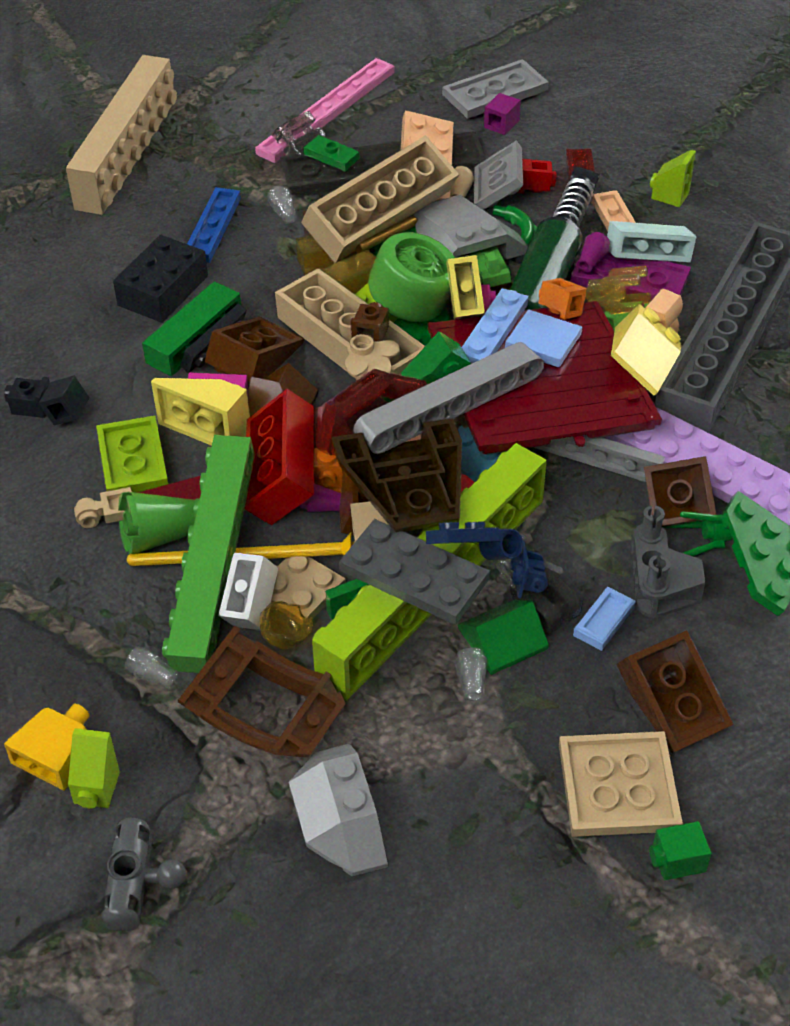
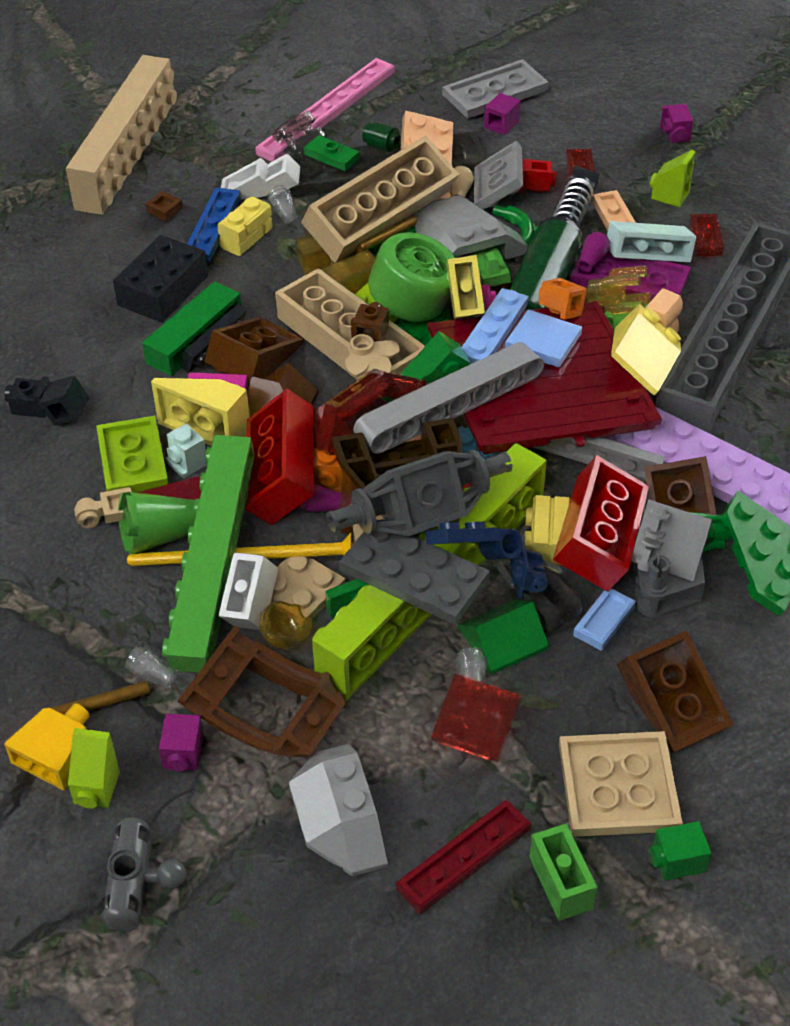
(108, 698): none -> pearl gold bar
(164, 206): none -> reddish brown plate
(181, 742): none -> magenta brick
(185, 451): none -> light aqua brick
(245, 226): none -> light yellow brick
(261, 177): none -> white slope
(381, 136): none -> dark green brick
(421, 493): none -> dark grey plate
(462, 856): none -> dark red tile
(476, 718): none -> clear red plate
(546, 525): none -> light yellow brick
(562, 872): none -> bright green brick
(601, 523): none -> red brick
(673, 535): none -> light grey hinge
(676, 122): none -> magenta brick
(707, 234): none -> clear red plate

